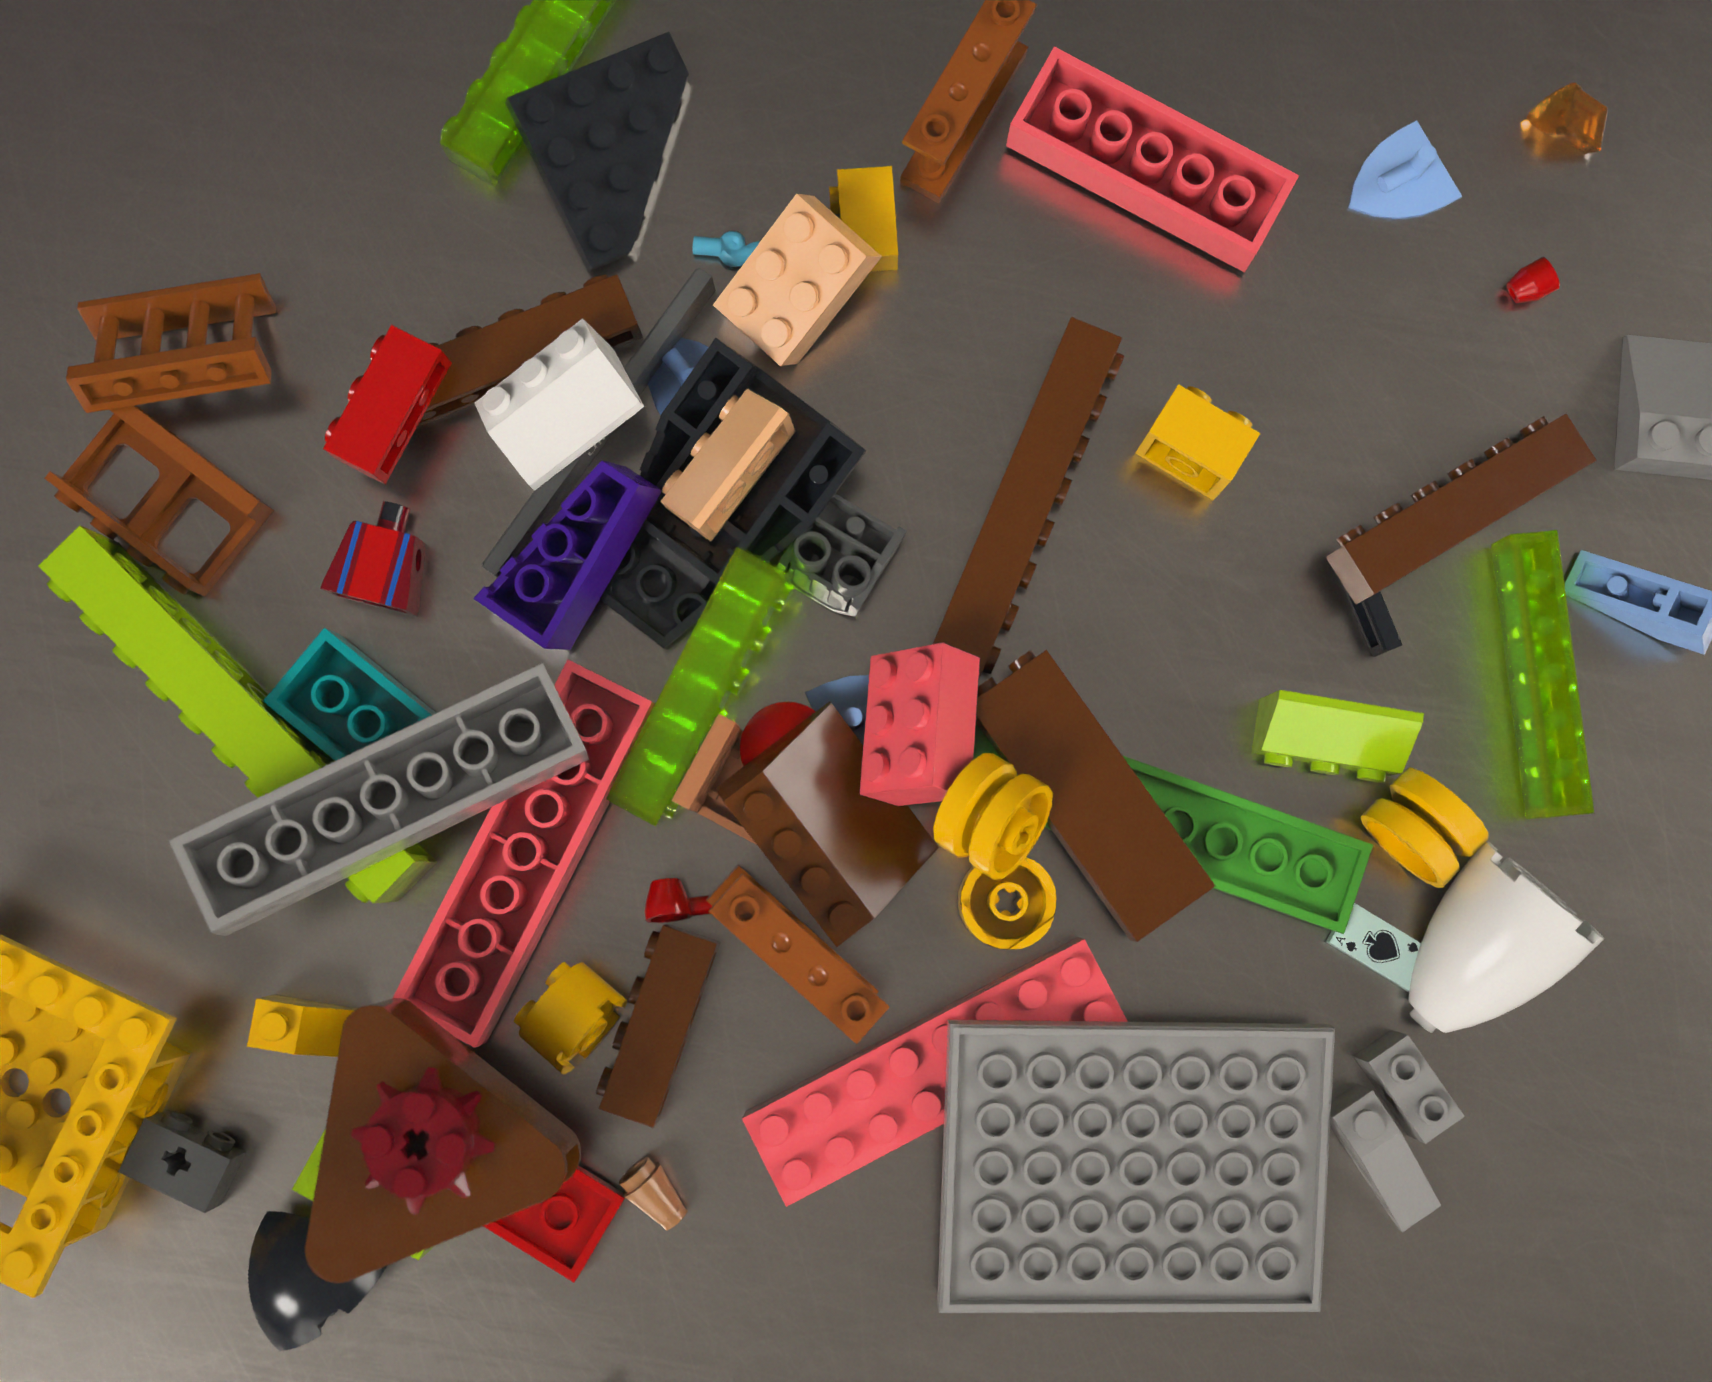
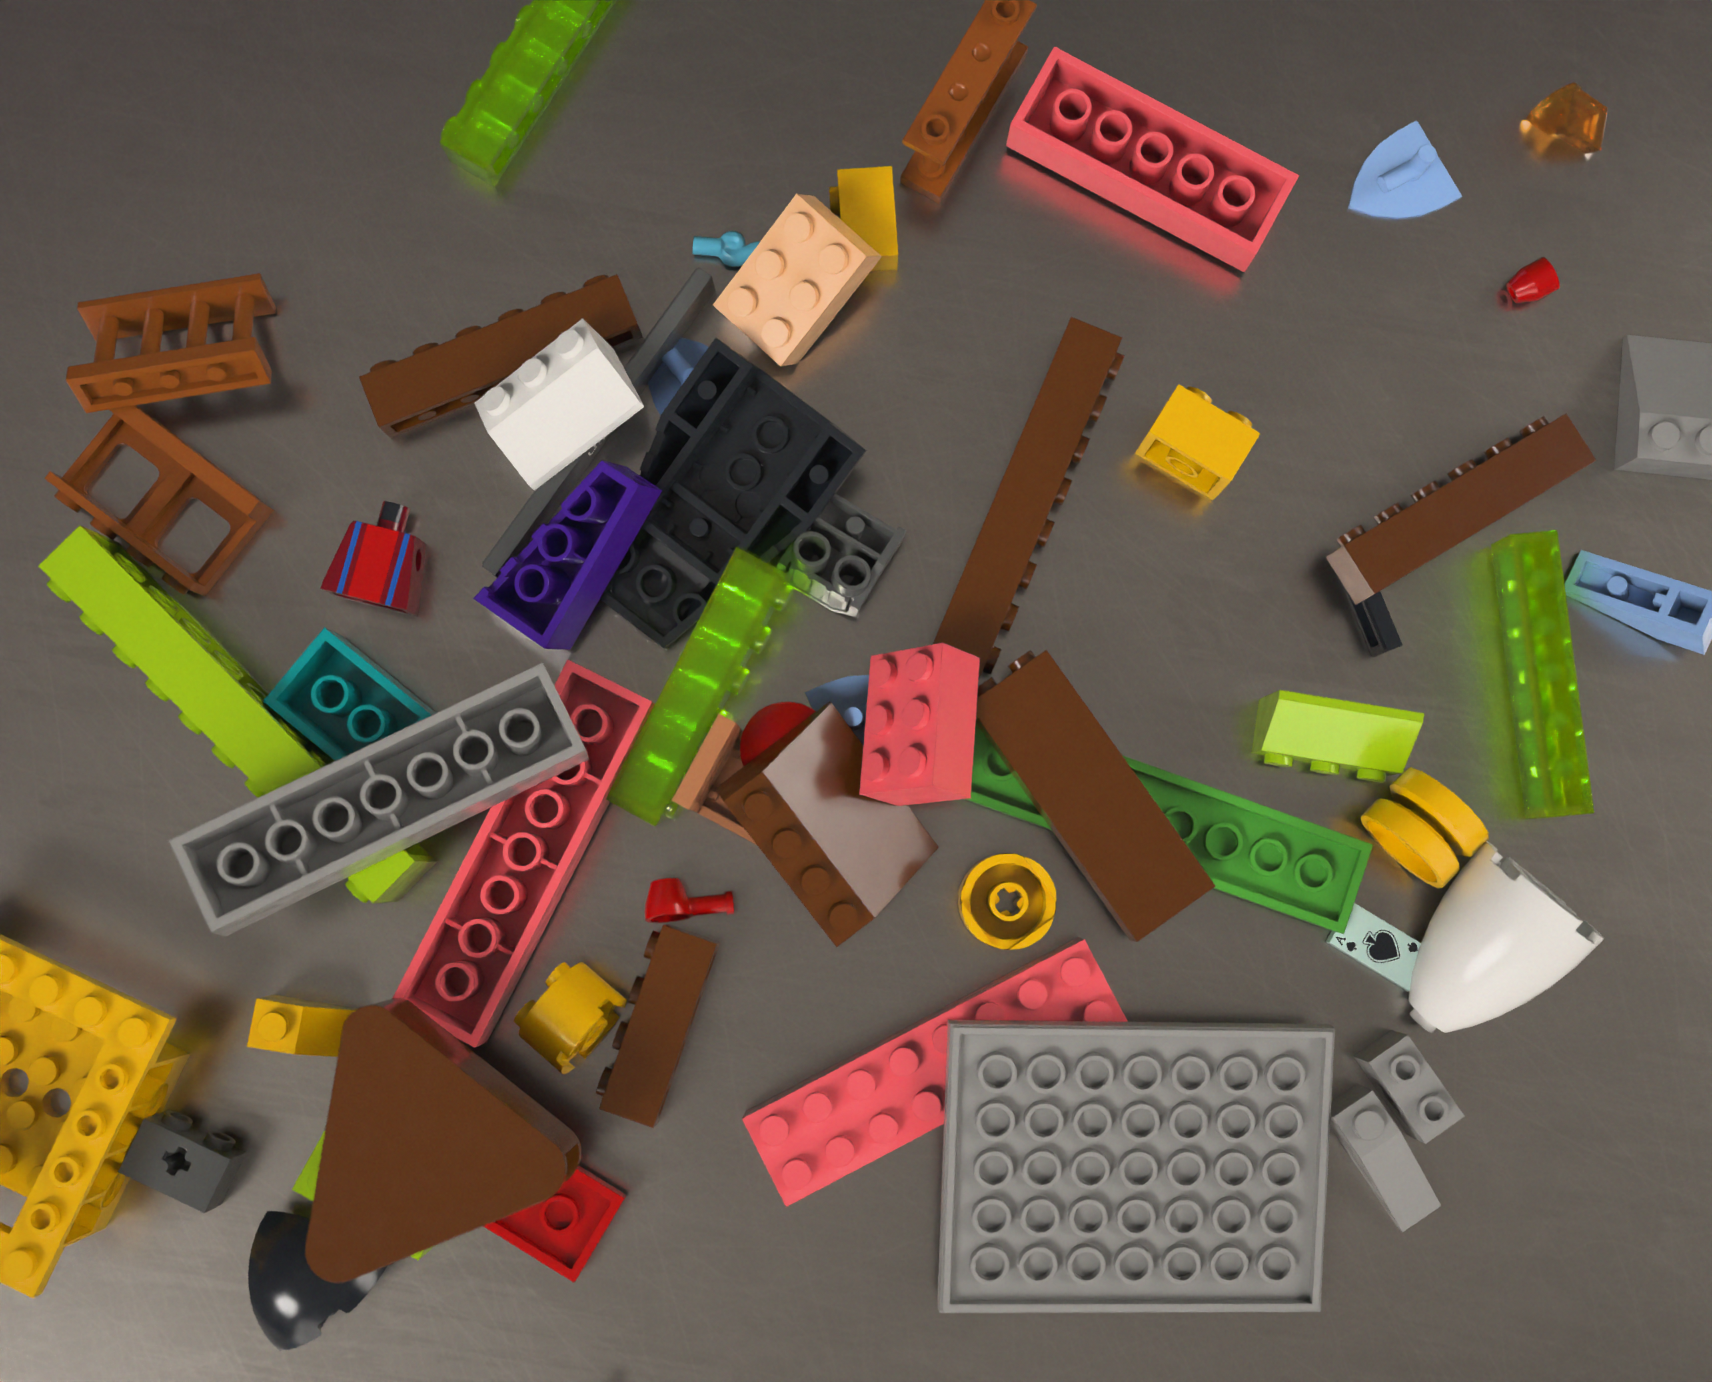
(386, 404): red brick -> none
(392, 1132): dark red brick -> none
(602, 141): black plate -> none
(653, 1193): medium nougat cone -> none
(728, 463): light nougat slope -> none
(797, 953): dark orange fence -> none
(992, 815): yellow wheel -> none

